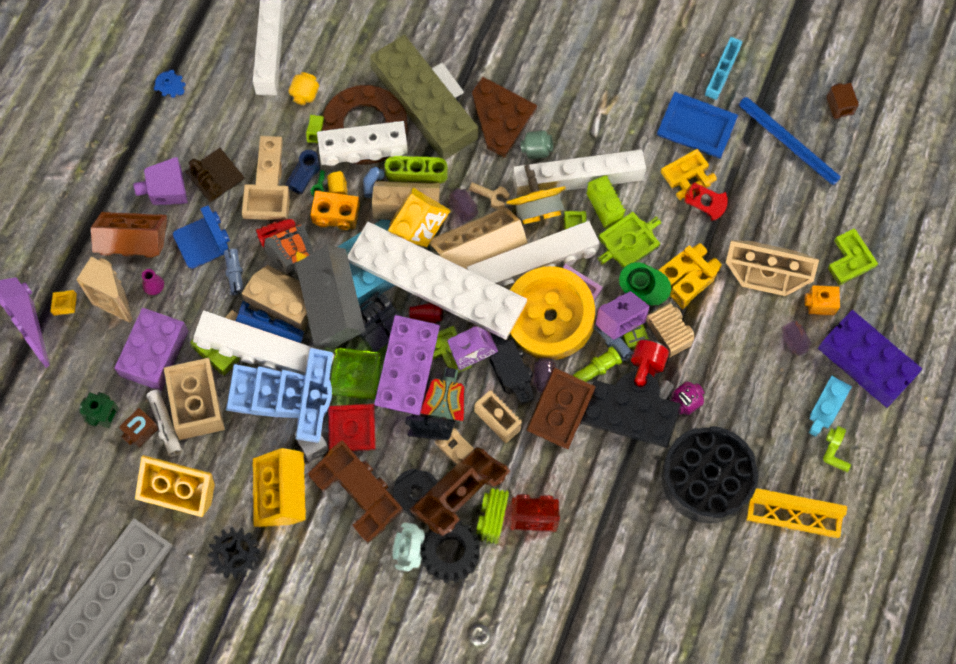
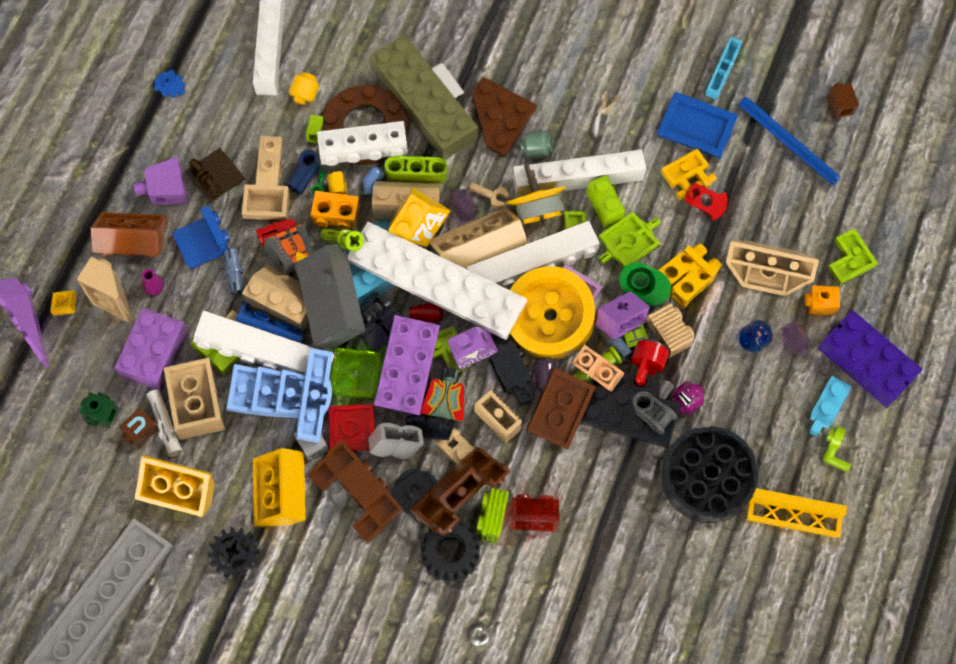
(343, 238): none -> lime pin
(395, 441): none -> light grey brick
(407, 547): light aqua plate -> none
(598, 368): none -> light nougat slope
(656, 414): none -> dark grey piece
(755, 336): none -> clear blue head

